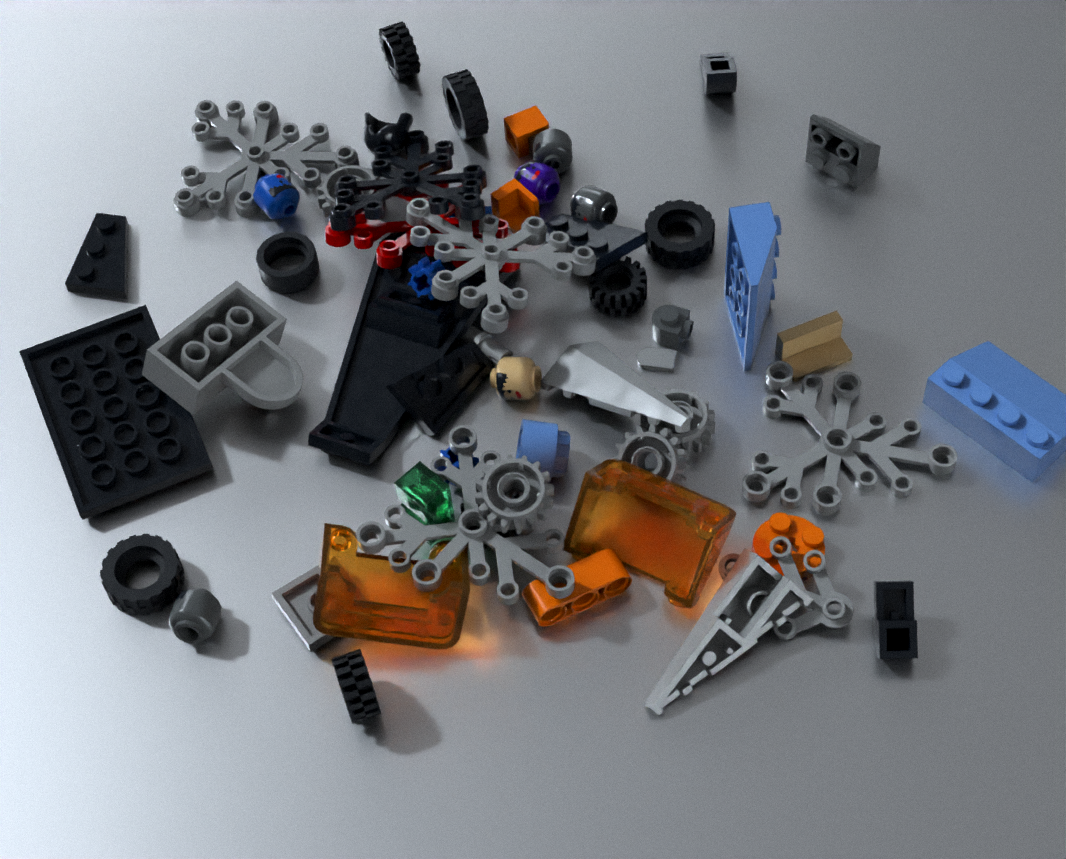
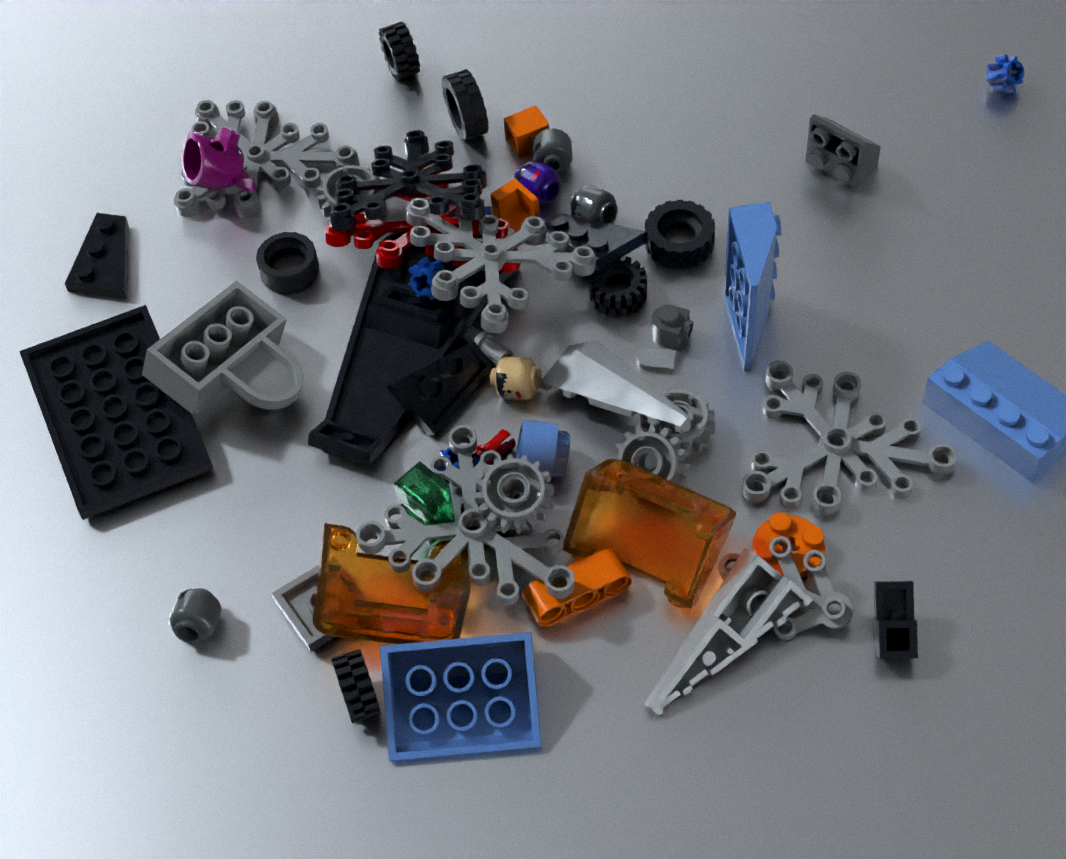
(133, 551): black tyre -> none
(215, 161): none -> magenta piece
(276, 196): blue head -> none
(381, 133): black hair -> none
(460, 696): none -> medium blue slope
(496, 445): none -> red pin
(718, 73): black brick -> none
(813, 346): tan panel -> none
(1005, 73): none -> blue gear

